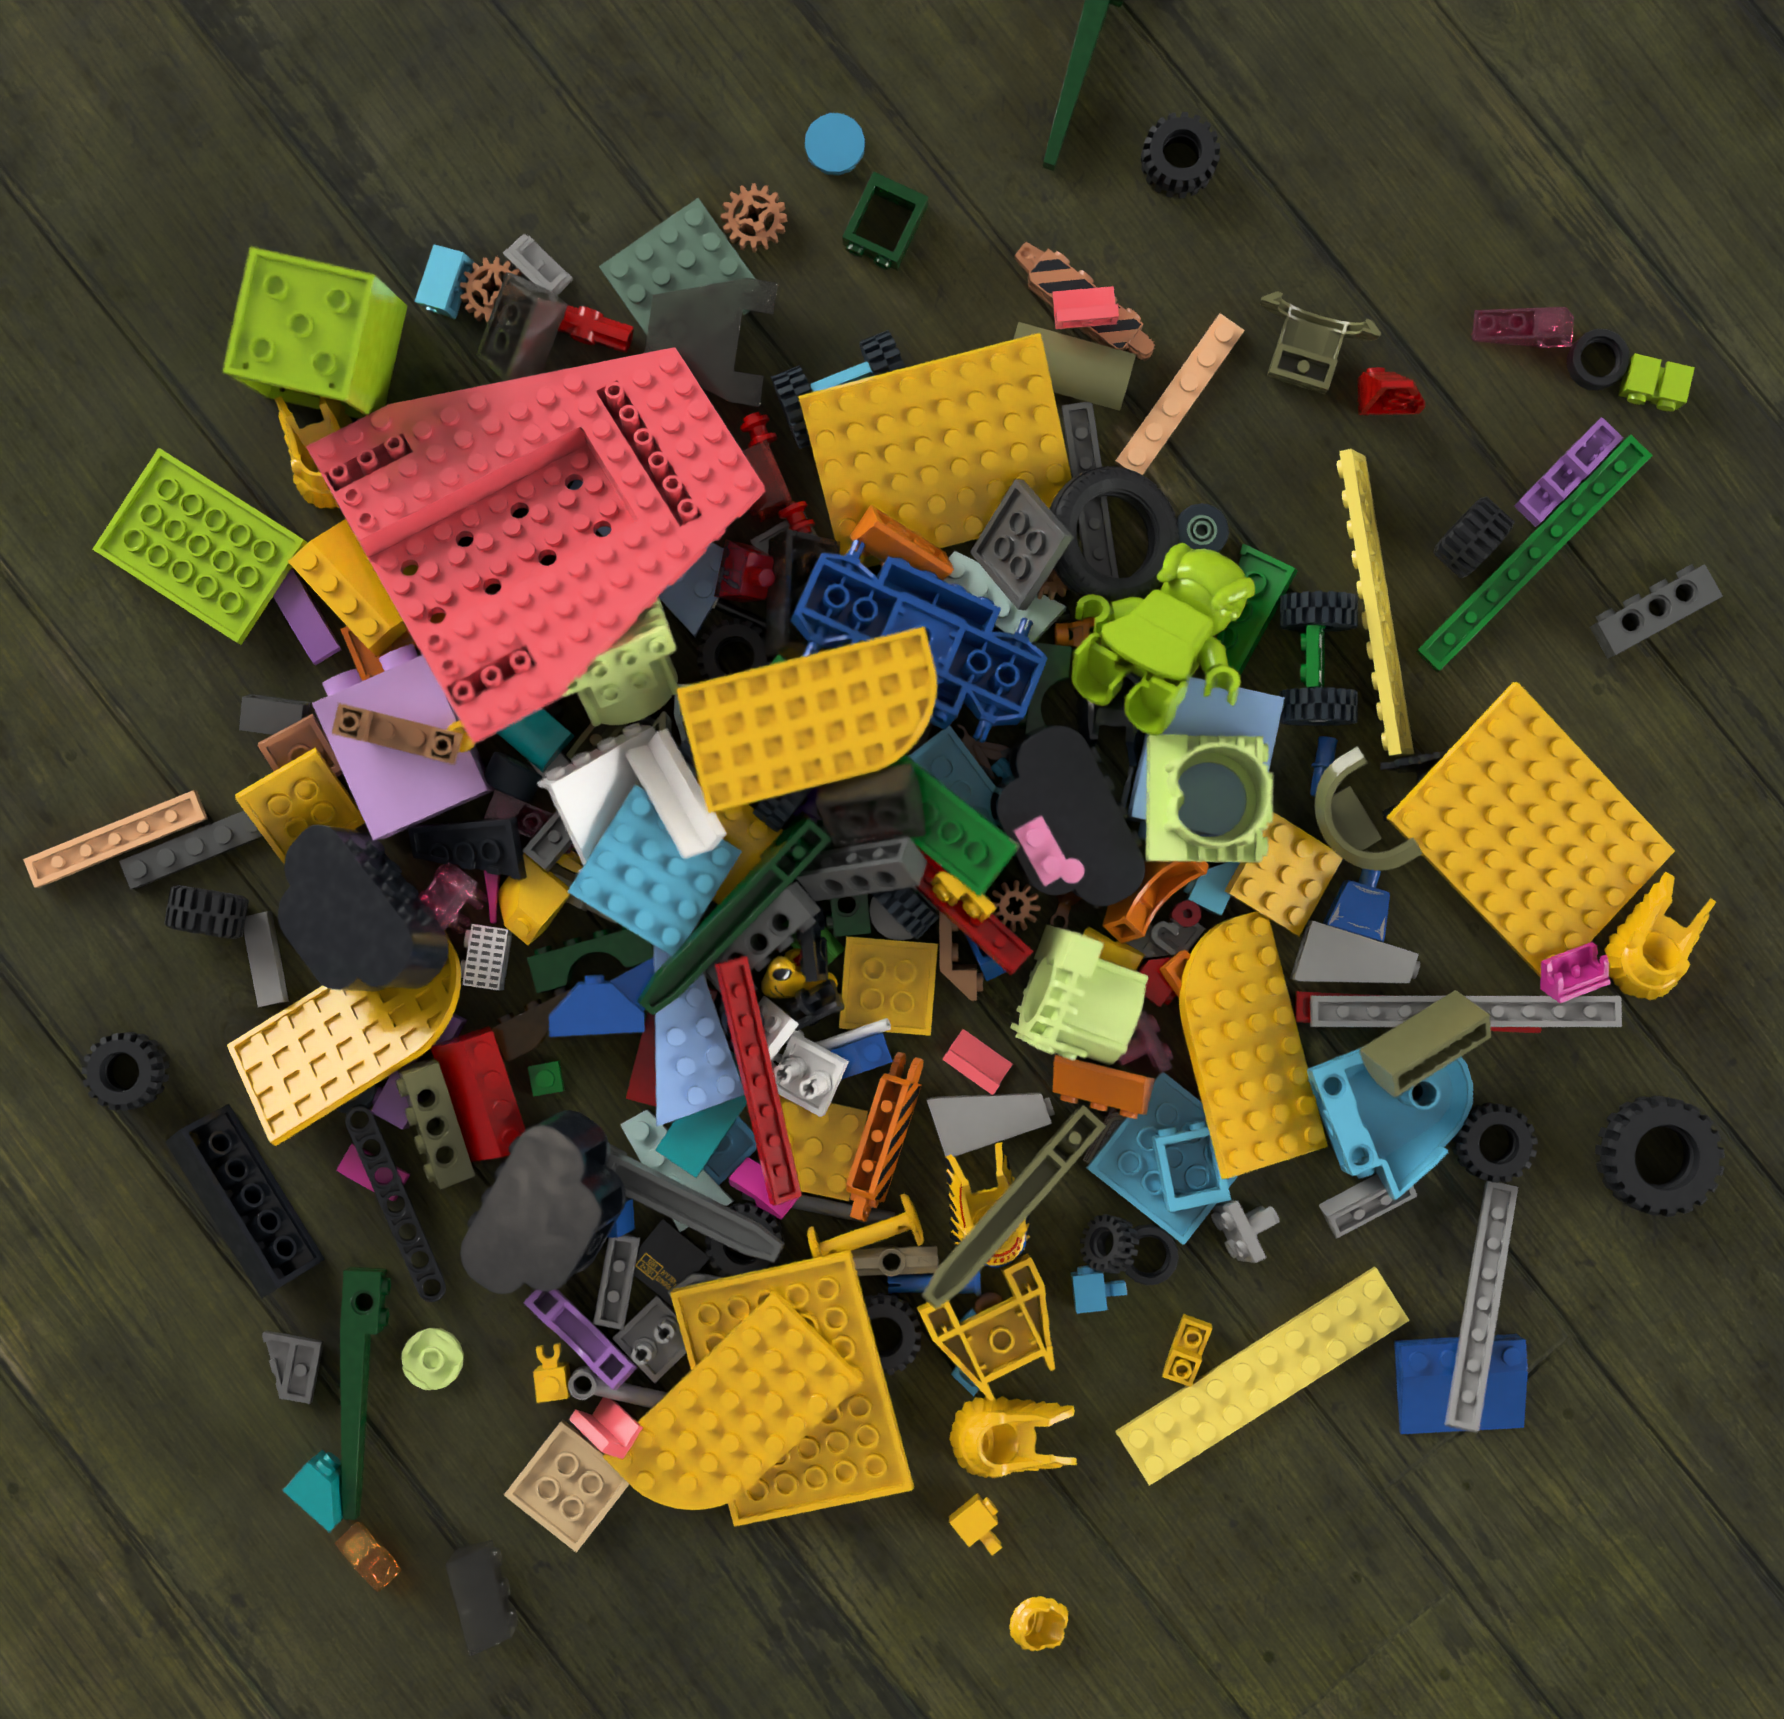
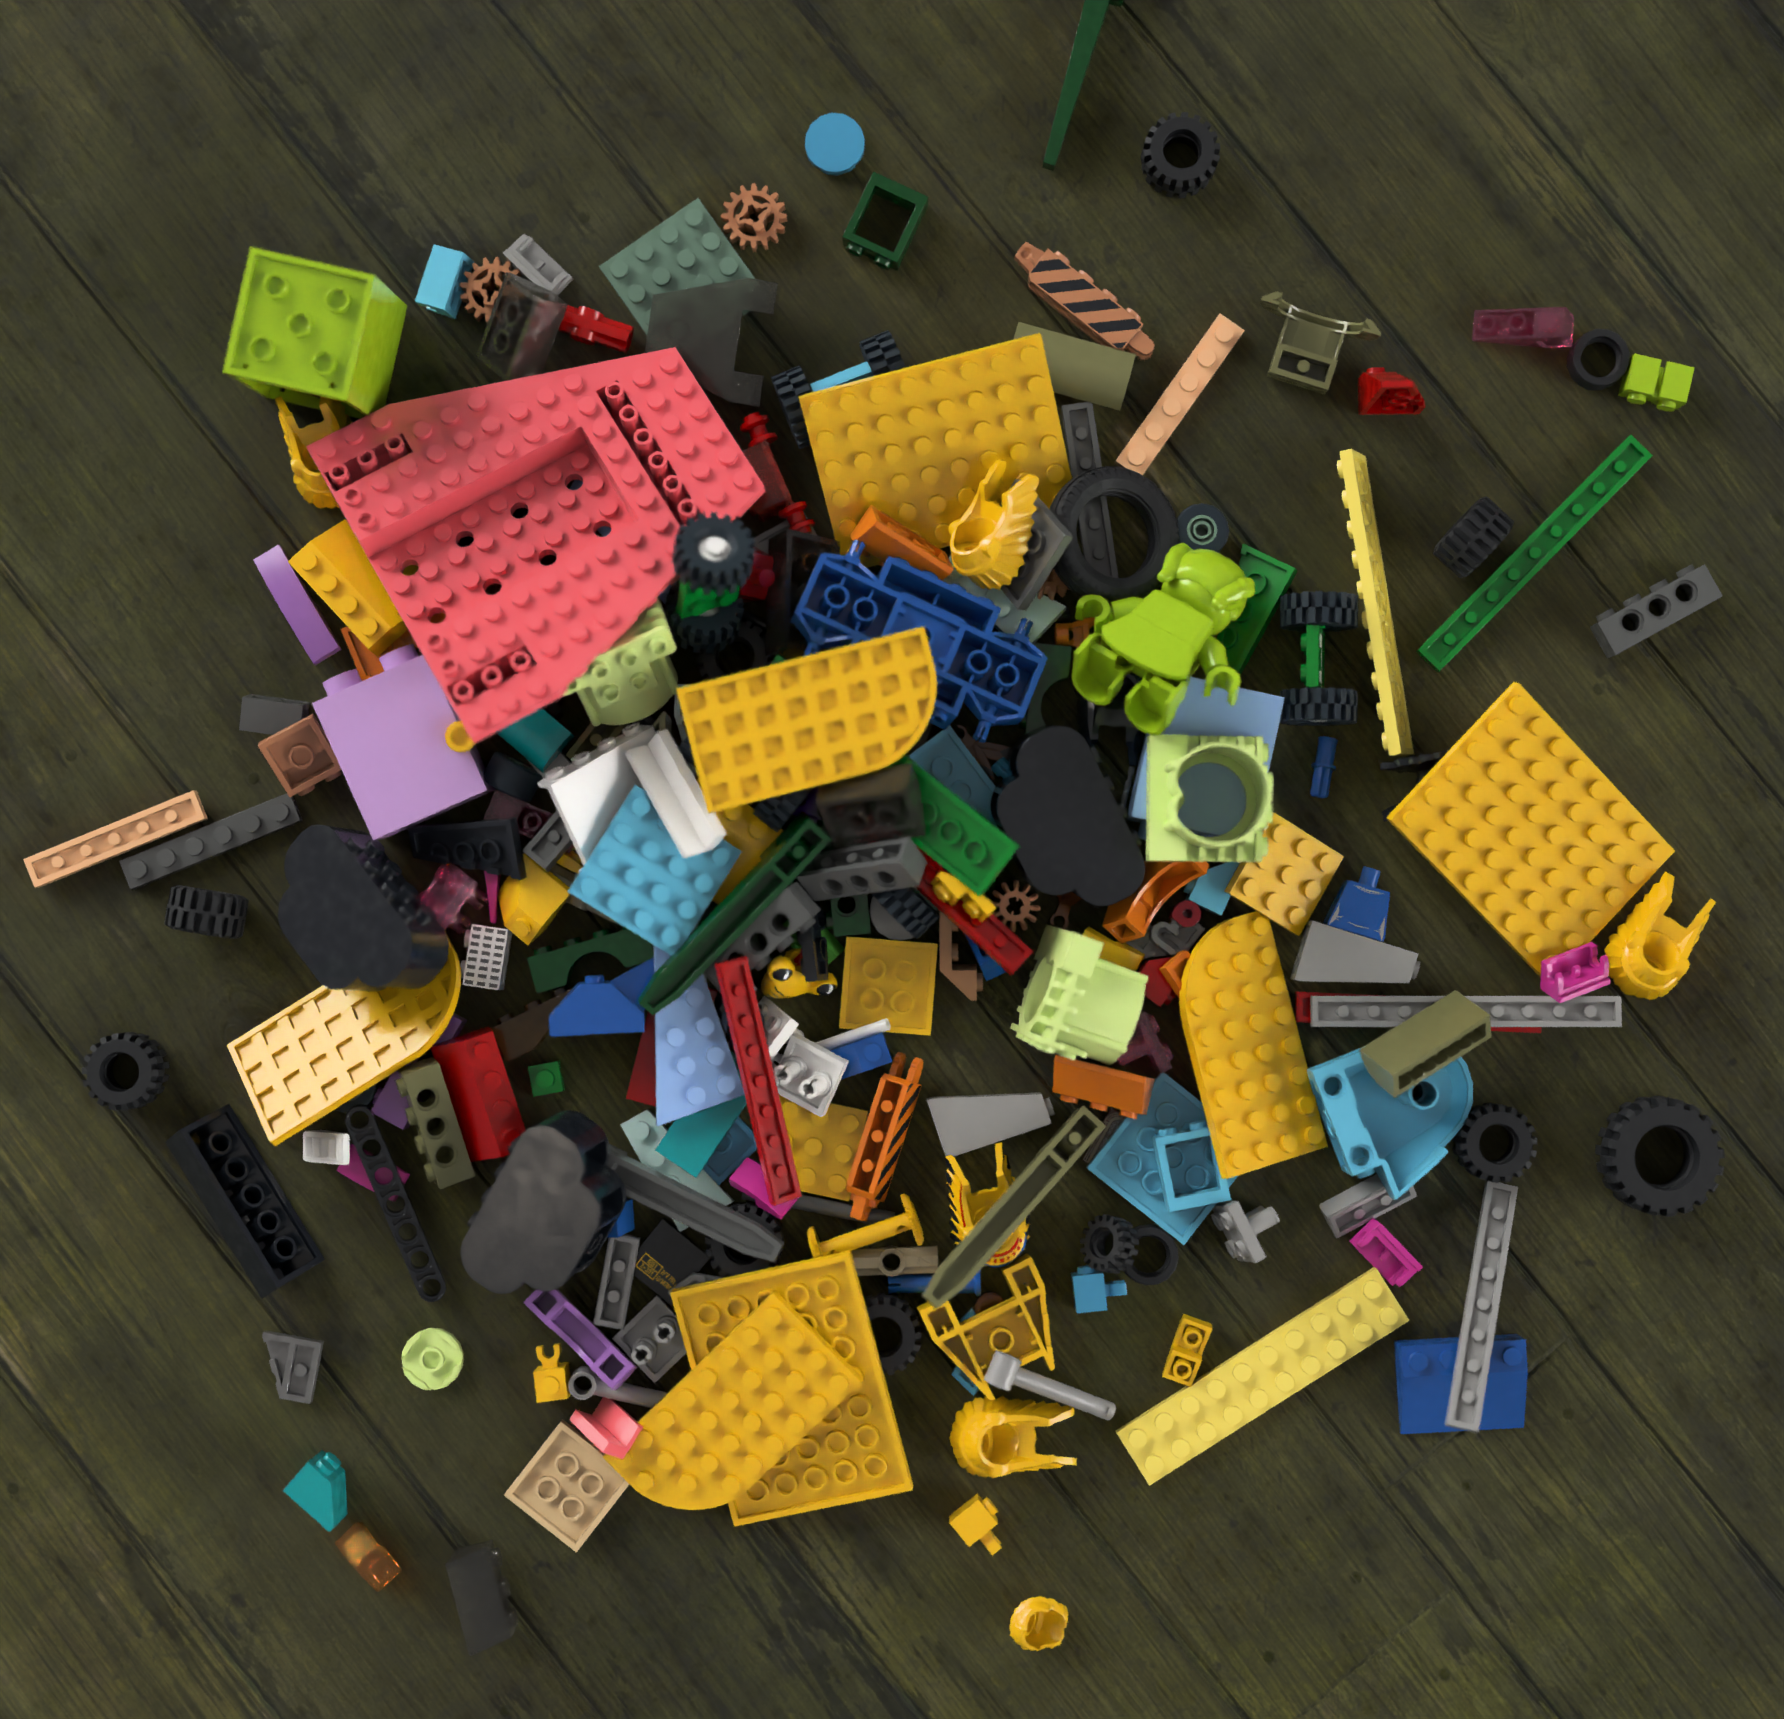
(199, 546): lime plate -> none
(265, 959): light grey slope -> none
(296, 799): yellow plate -> none
(326, 1147): none -> white slope
(355, 1343): dark green piece -> none
(397, 733): medium nougat slope -> none
(713, 565): none -> black plate
(815, 1004): black hips -> none
(977, 1061): coral panel -> none
(991, 538): none -> yellow piece
(1006, 1370): none -> light grey piece
(1046, 855): bright pink hinge -> none
(1085, 307): coral panel -> none
(1347, 824): olive piece -> none
(1385, 1253): none -> dark pink hinge
(1568, 472): medium lavender slope -> none

